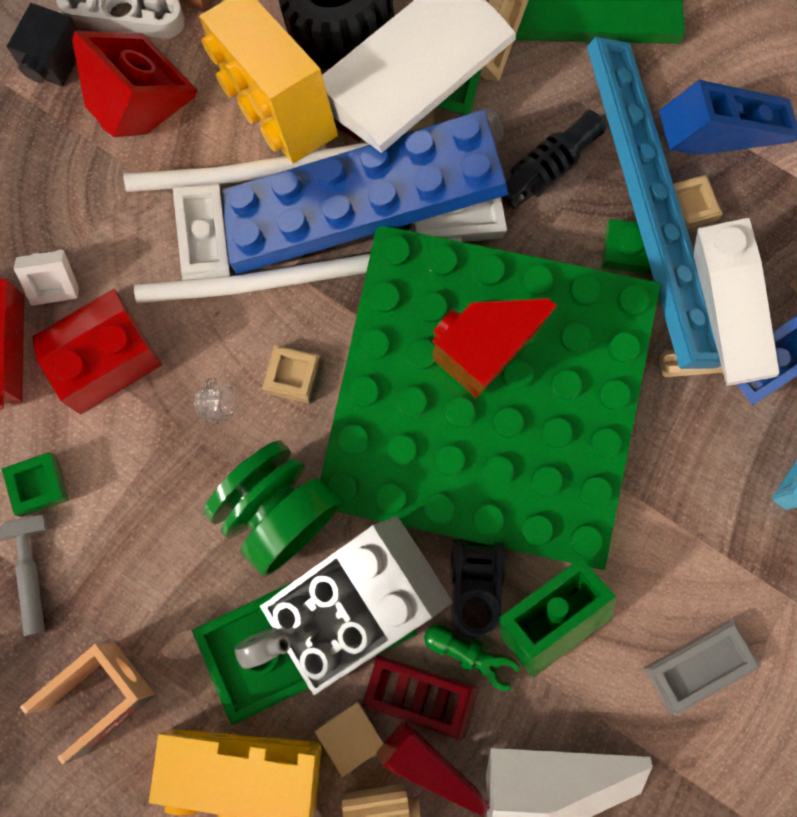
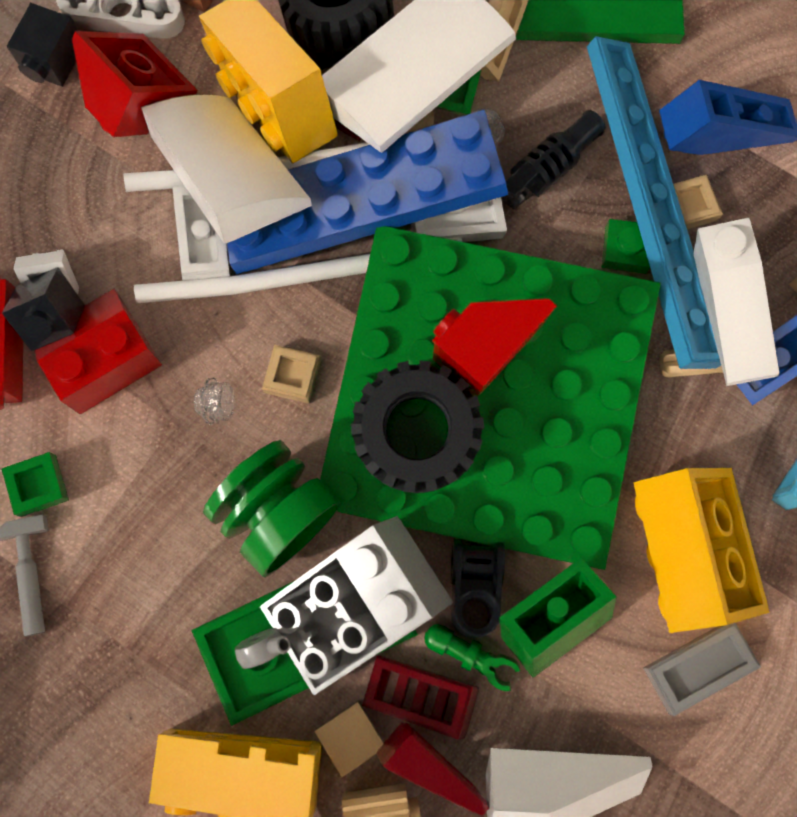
(44, 309): none -> black brick
(121, 672): light nougat piece -> none
(224, 164): none -> white slope
(424, 383): none -> black tyre
(700, 549): none -> yellow slope

